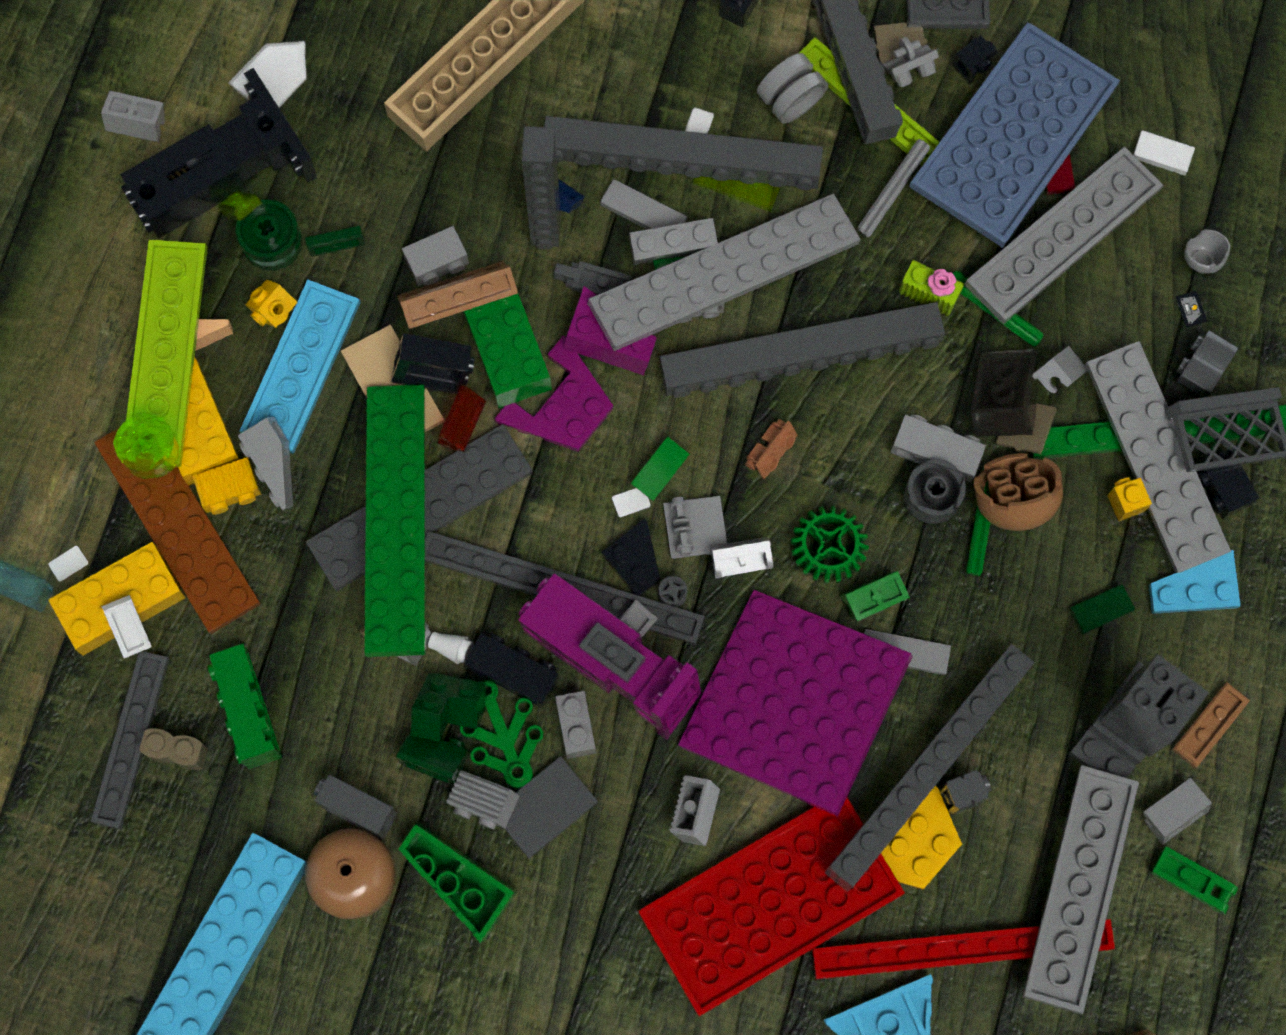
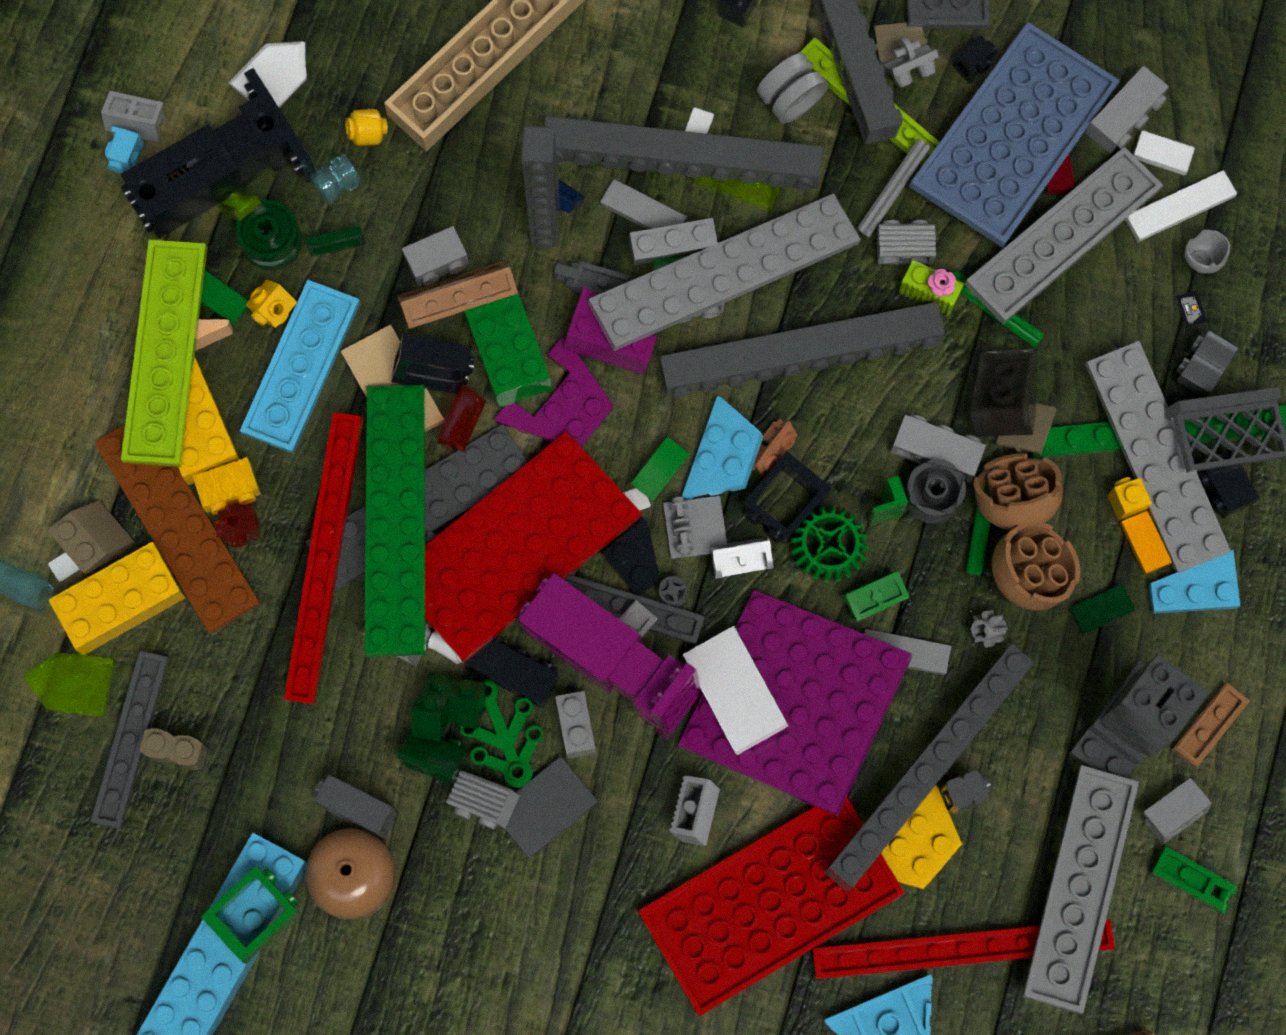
(73, 683): none -> clear neon green tile
(91, 537): none -> dark tan slope
(123, 150): none -> medium azure brick
(126, 626): white tile -> none
(144, 430): clear neon green brick -> none
(222, 299): none -> green tile
(228, 936): none -> green window
(237, 525): none -> clear red brick
(244, 707): green wedge -> none
(271, 455): light grey slope -> none
(323, 558): none -> red plate
(335, 179): none -> clear light blue wheel
(365, 127): none -> yellow head
(462, 883): green wedge -> none
(524, 531): none -> red plate
(612, 652): dark grey plate -> none
(724, 453): none -> medium azure wing
(736, 690): none -> white tile
(803, 477): none -> black window
(894, 500): none -> green panel
(906, 242): none -> light grey brick
(988, 628): none -> light grey gear
(1035, 567): none -> medium nougat cylinder
(1064, 366): light grey hinge -> none
(1128, 110): none -> light grey brick
(1145, 542): none -> light orange tile
(1181, 206): none -> white tile

